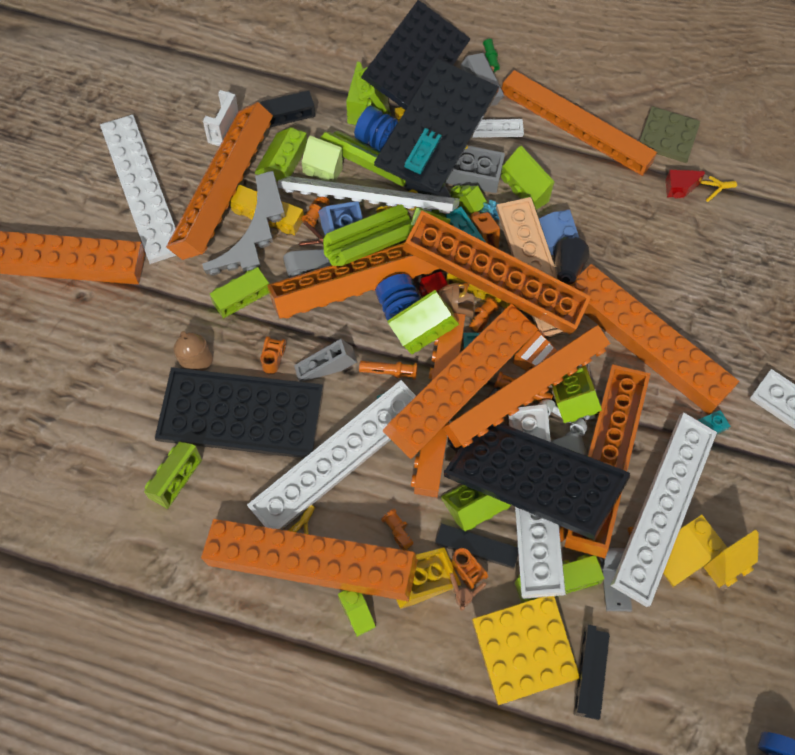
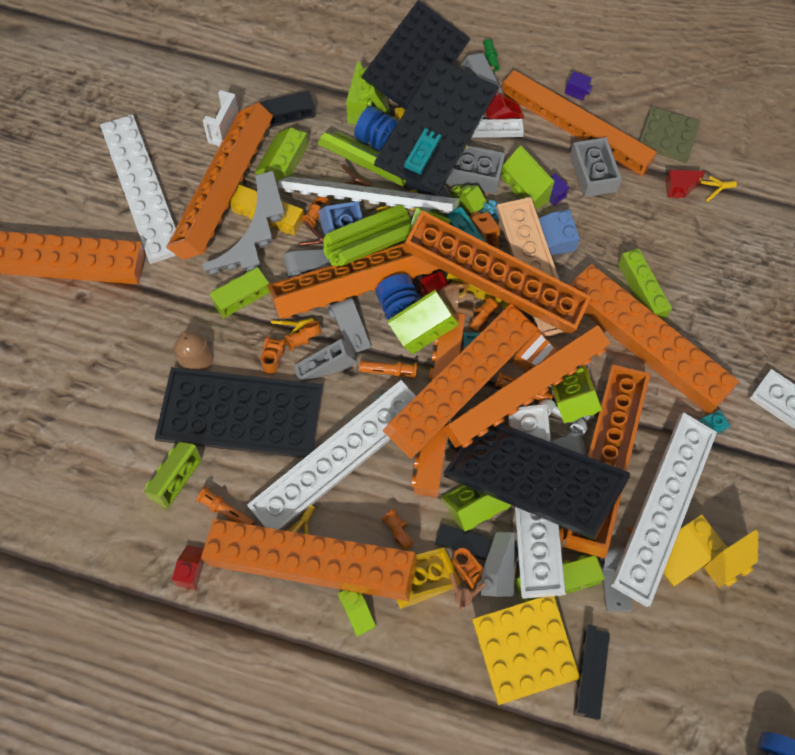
(188, 568): none -> red slope
(217, 504): none -> orange pin
(298, 324): none -> yellow plant
(309, 330): none -> orange connector
(322, 160): yellowish green slope -> none
(350, 324): none -> light grey door
(358, 180): none -> copper plant
(499, 567): none -> light grey slope
(504, 108): none -> red slope
(559, 190): none -> dark purple brick
(570, 258): black cone -> none
(578, 86): none -> dark purple brick
(595, 167): none -> light grey brick
(644, 283): none -> lime brick

